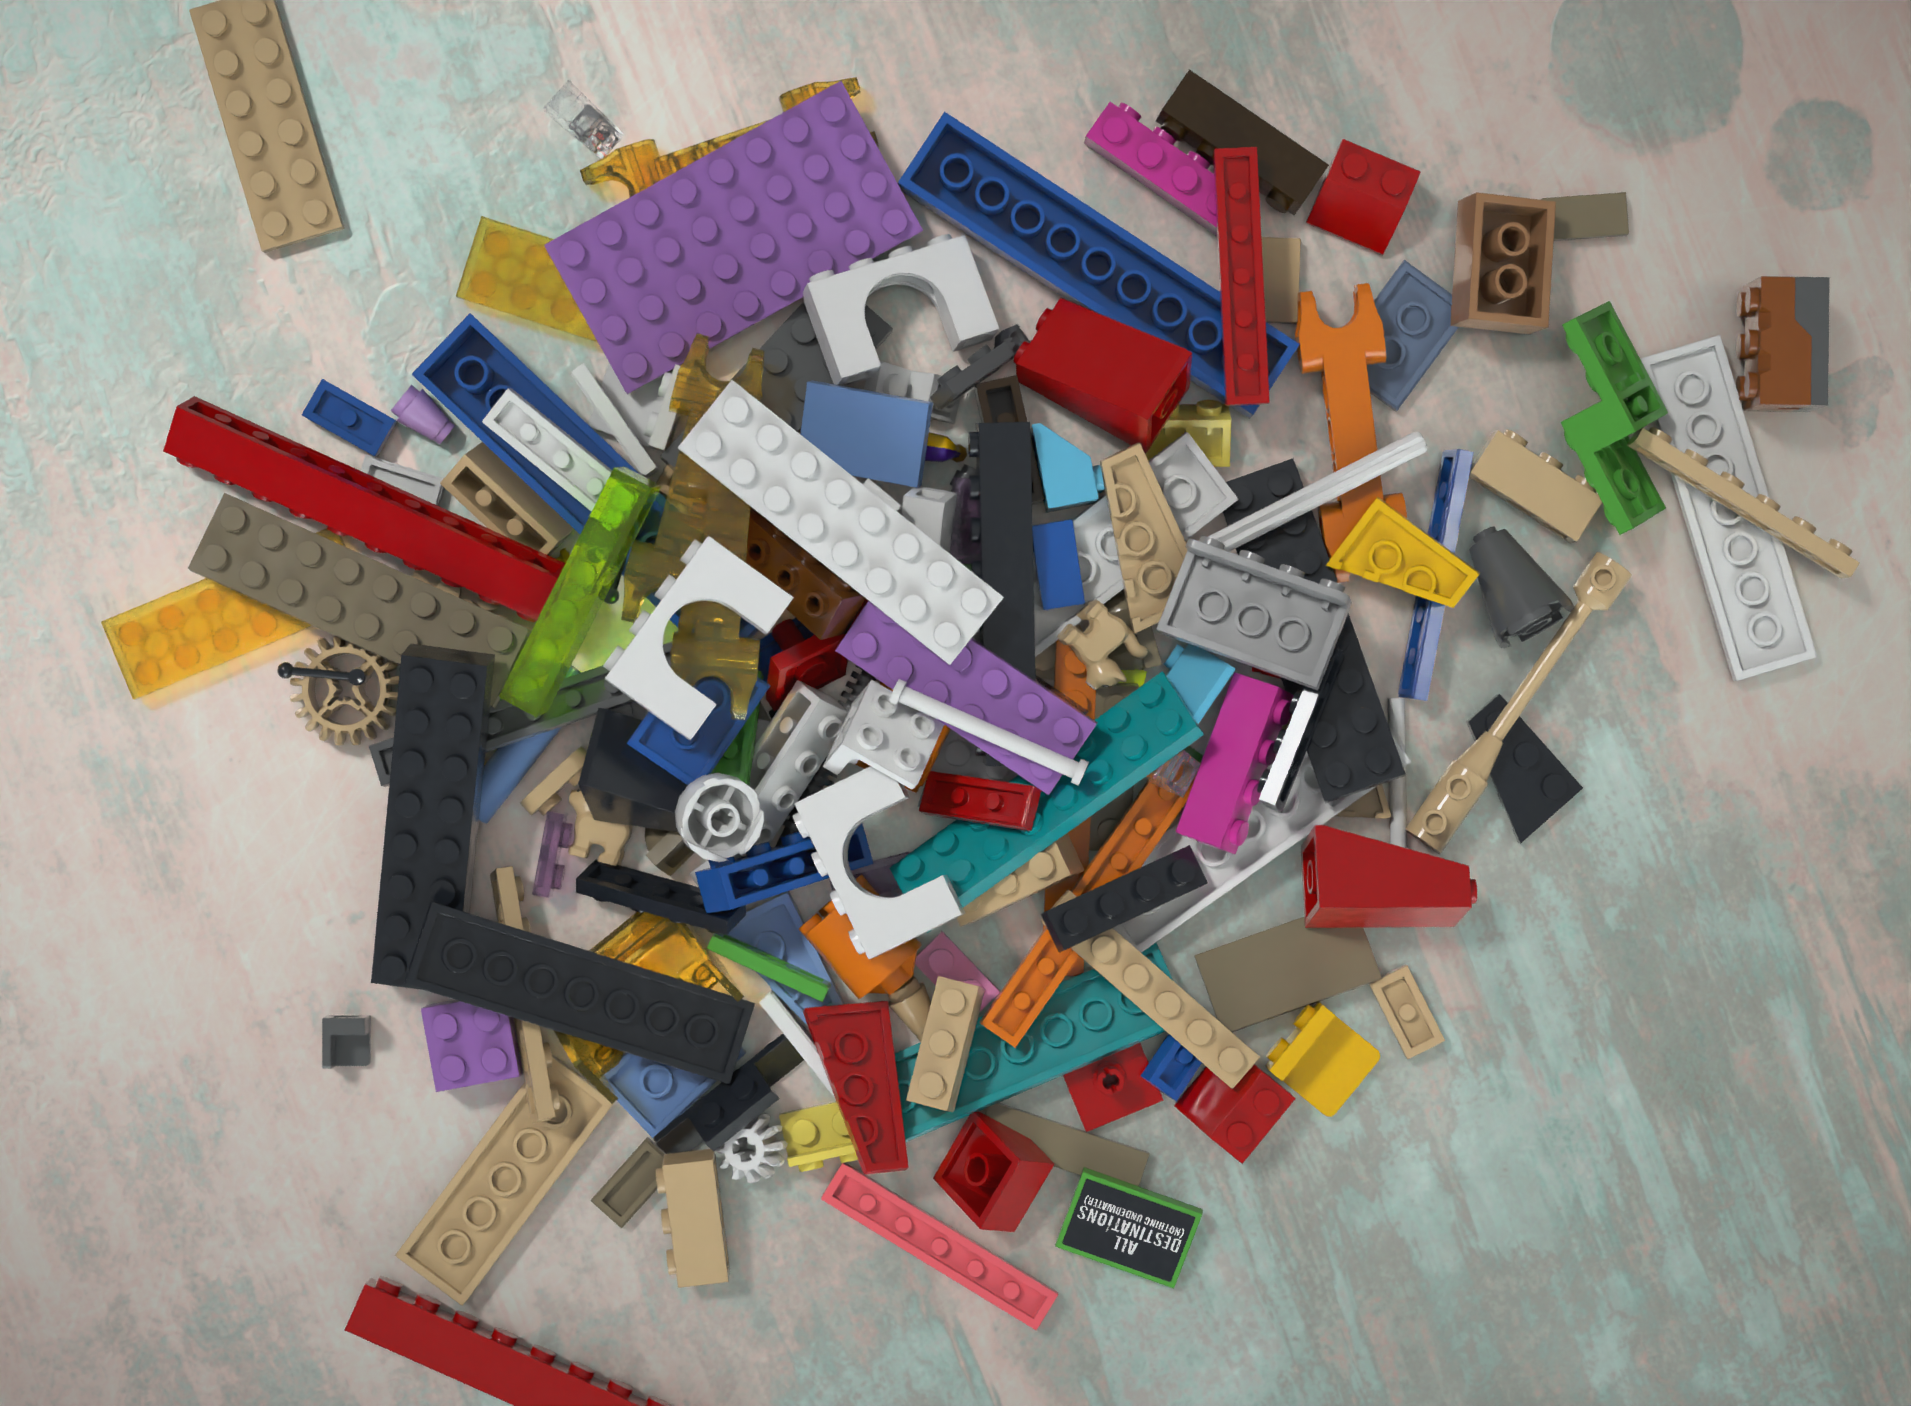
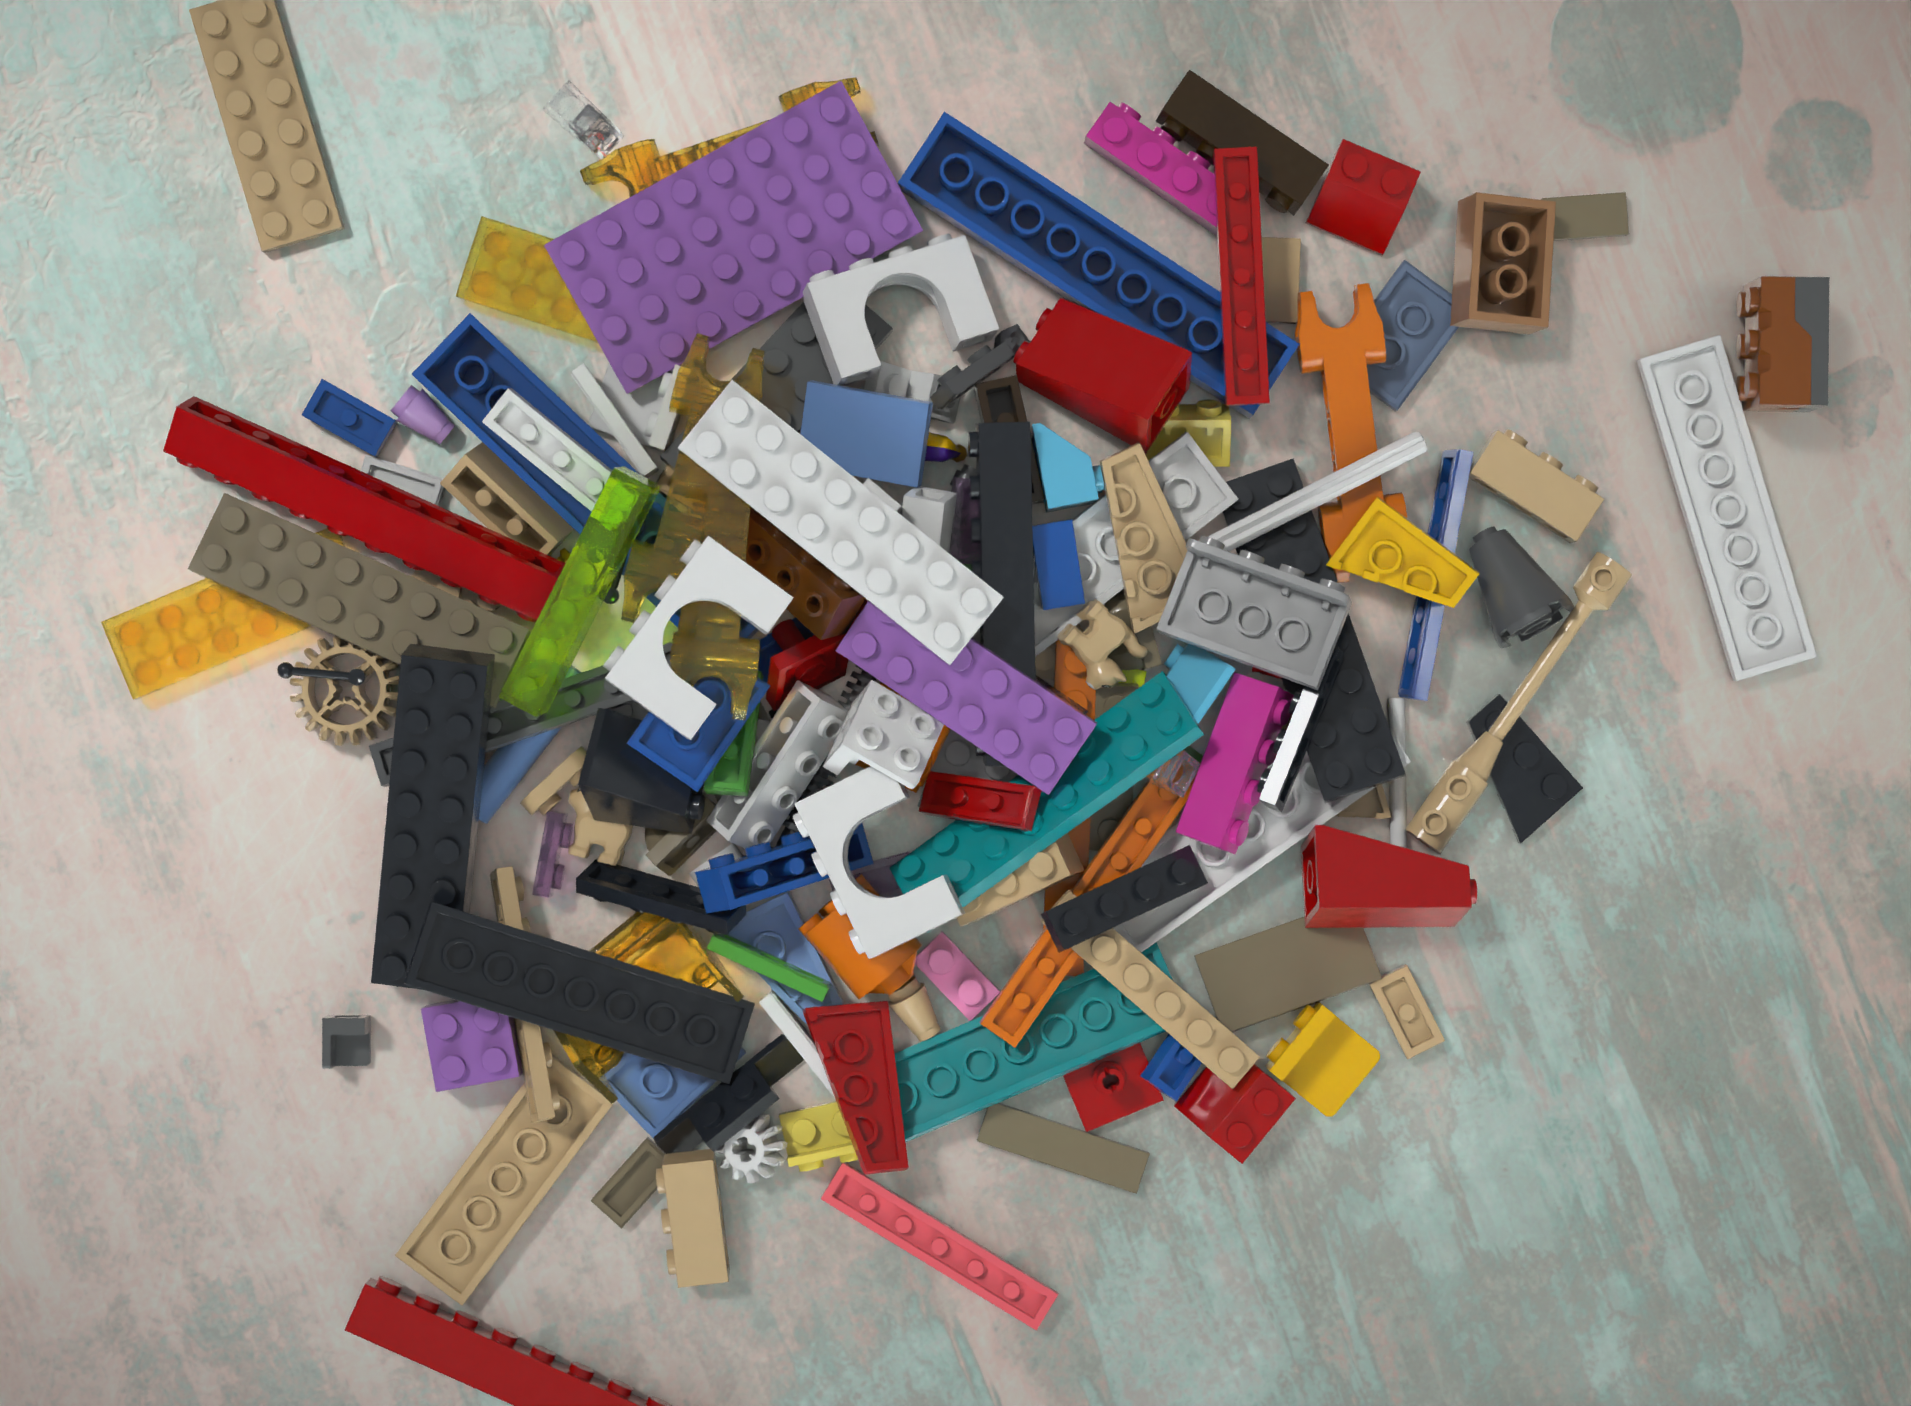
(719, 816): white cylinder -> none
(945, 1044): tan brick -> none
(988, 732): white bar -> none
(993, 1173): red slope -> none
(1128, 1227): black tile -> none
(1602, 430): bright green bracket -> none
(1759, 511): tan plate -> none

